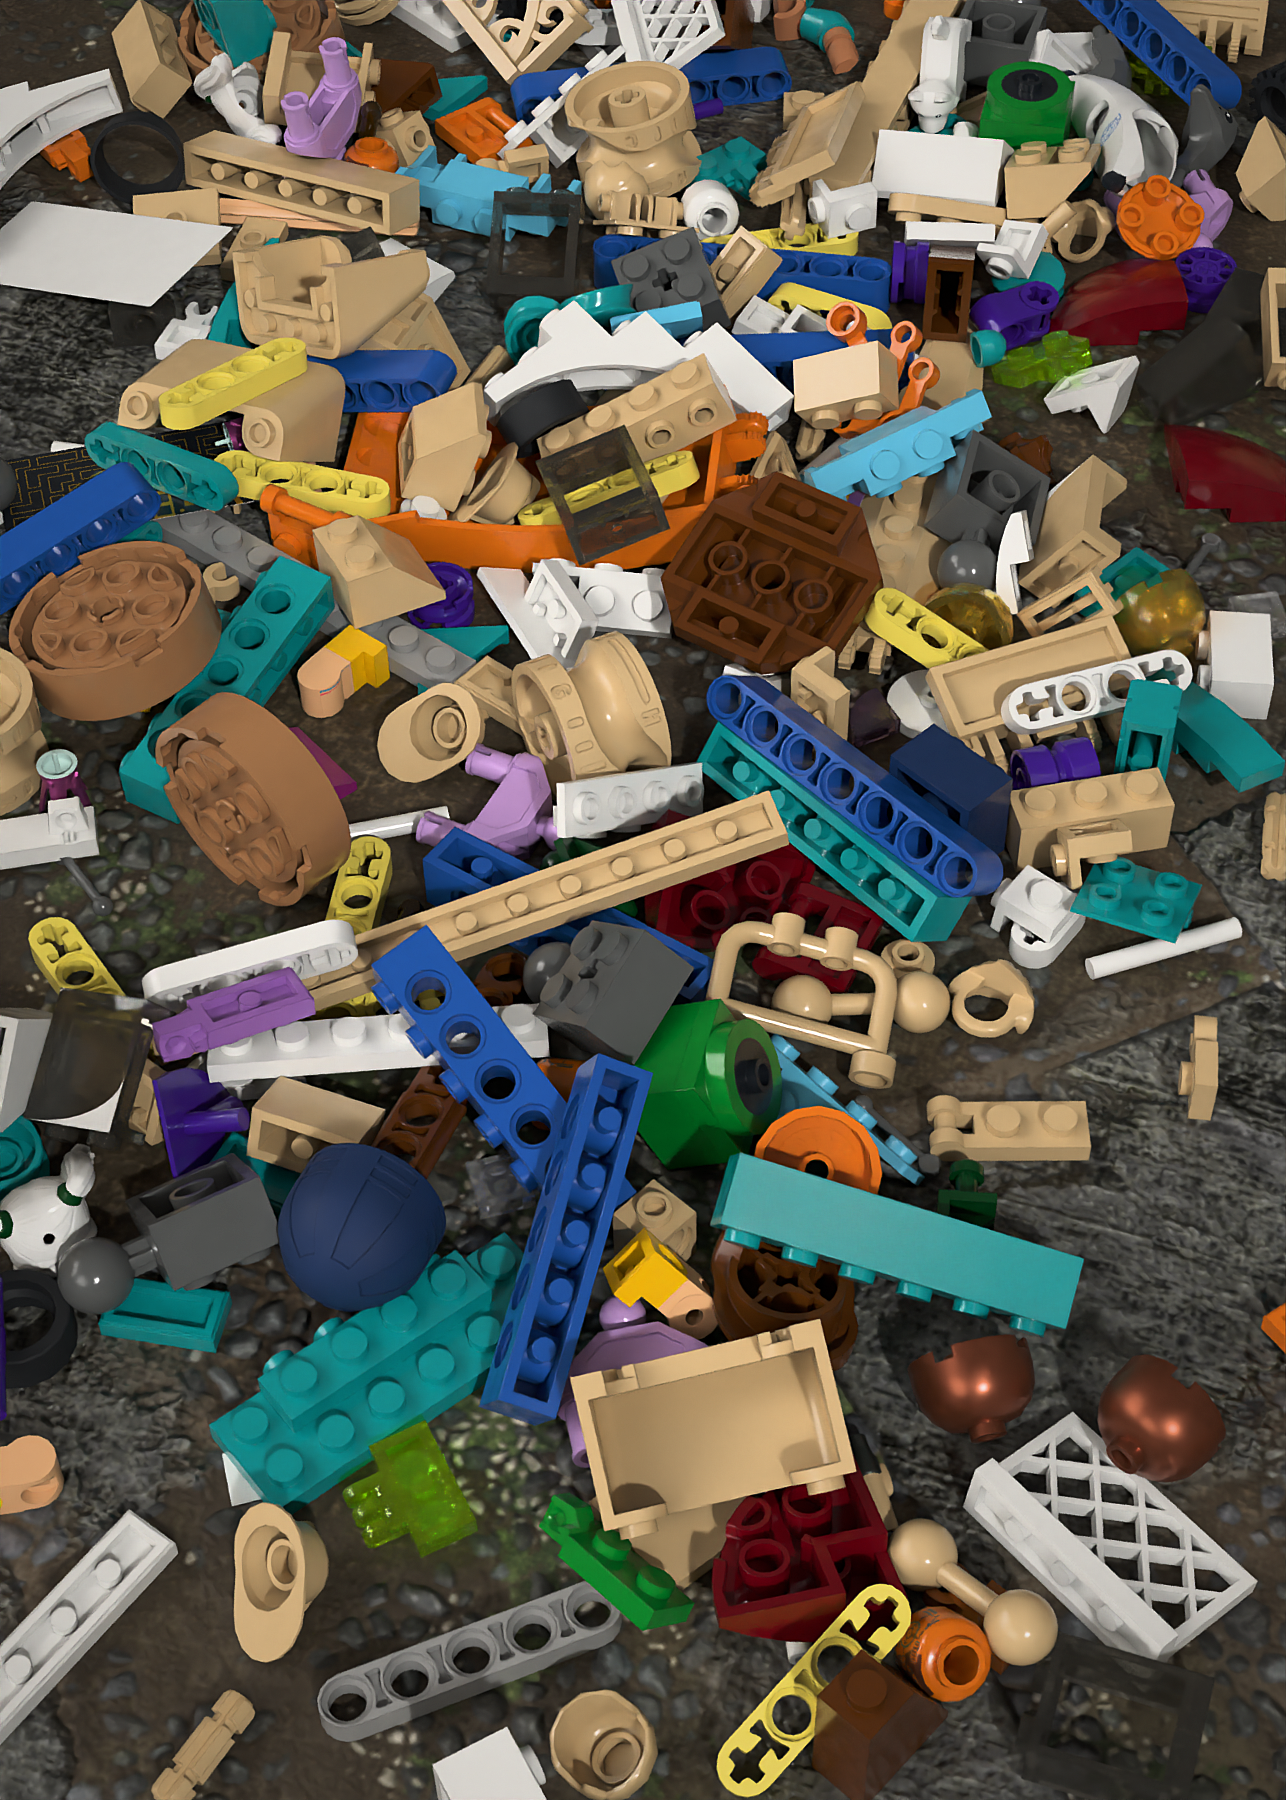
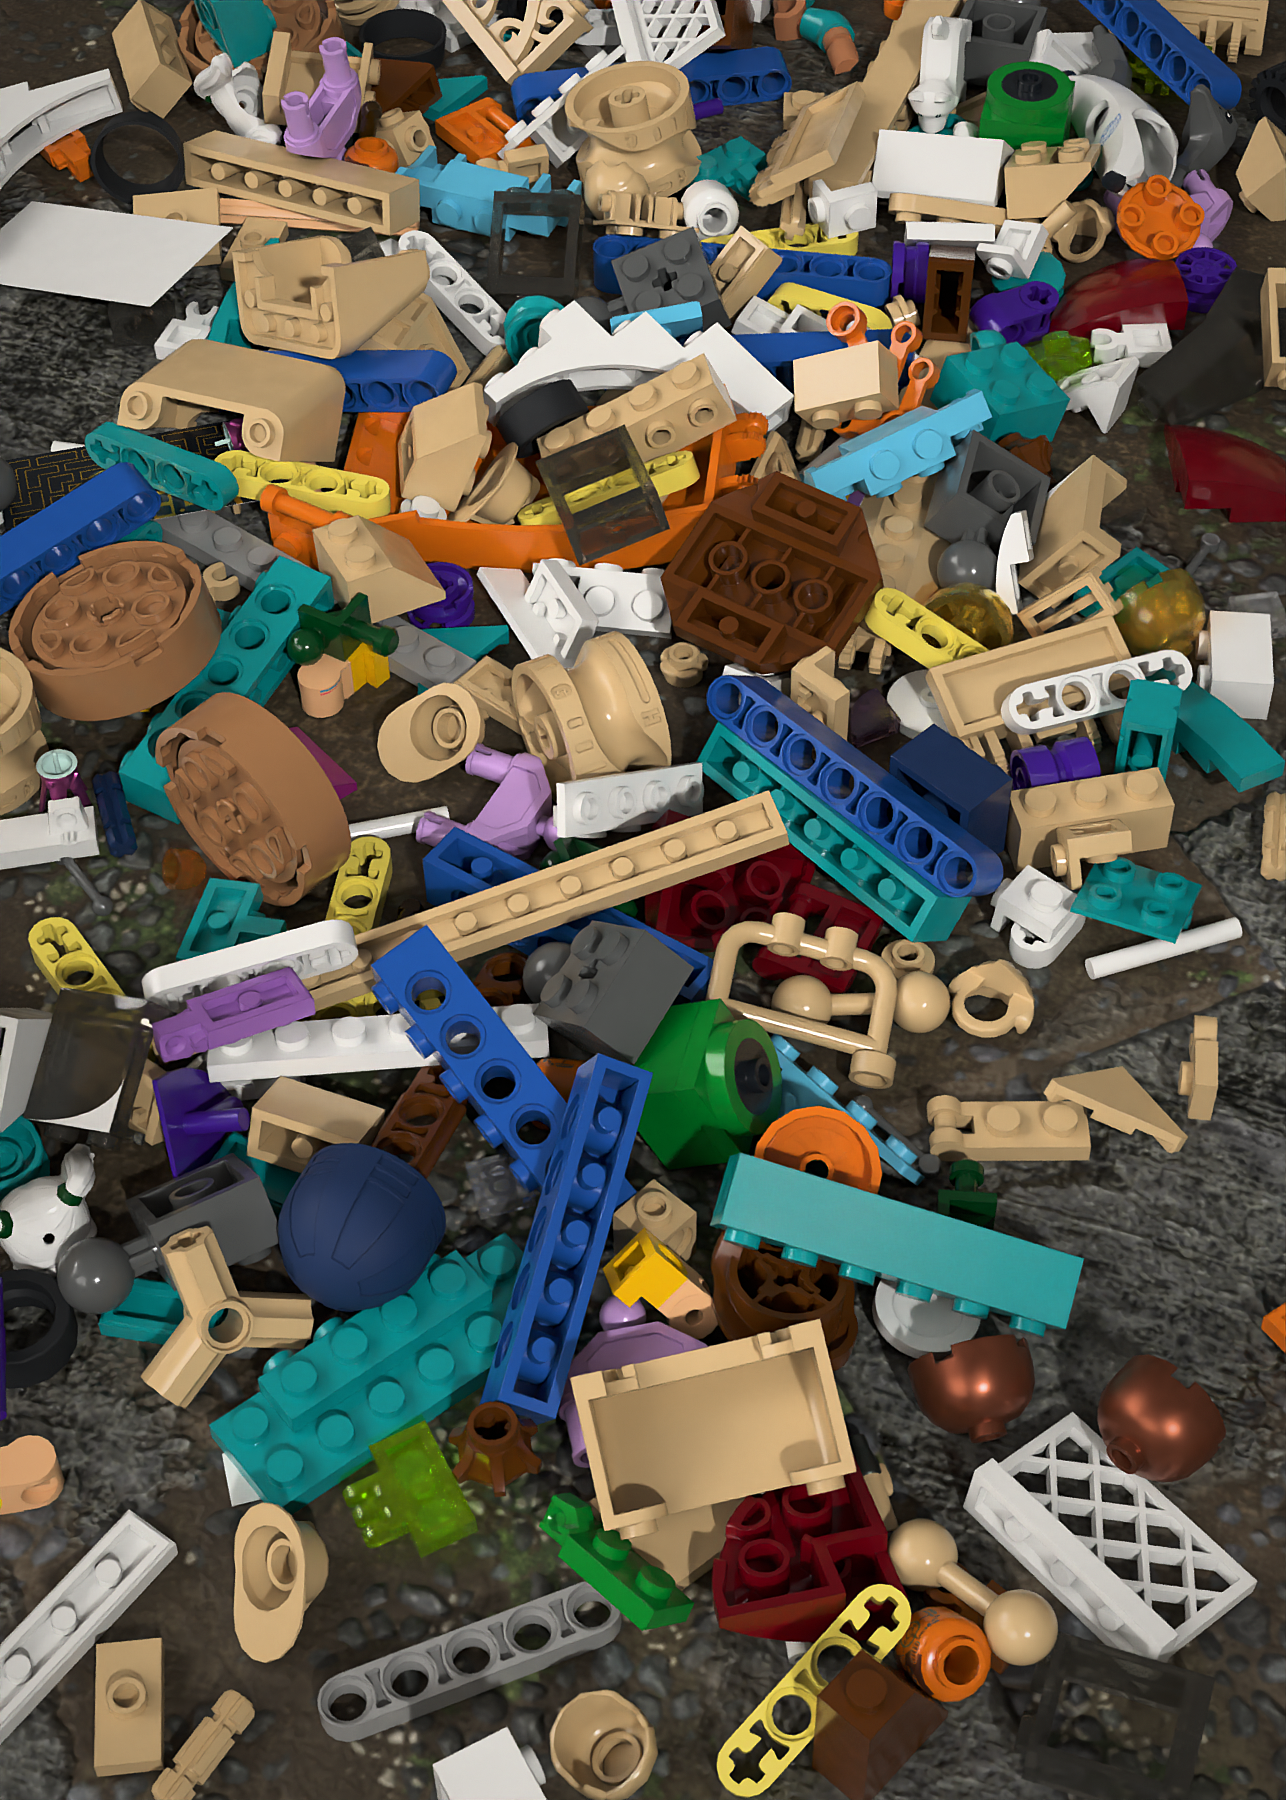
(114, 814): none -> dark blue axle
(129, 1707): none -> tan plate
(182, 869): none -> clear orange hinge
(204, 1289): none -> tan piece
(227, 918): none -> teal hinge
(232, 383): light yellow beam -> none
(338, 633): none -> dark green piece
(406, 23): none -> black tyre
(464, 290): none -> white beam
(494, 1447): none -> reddish brown rock
(605, 303): teal piece -> none
(683, 664): none -> tan plate
(902, 311): none -> tan plate
(920, 1326): none -> white piece
(1014, 388): none -> teal brick
(1118, 1103): none -> tan tile
(1145, 341): none -> white plate

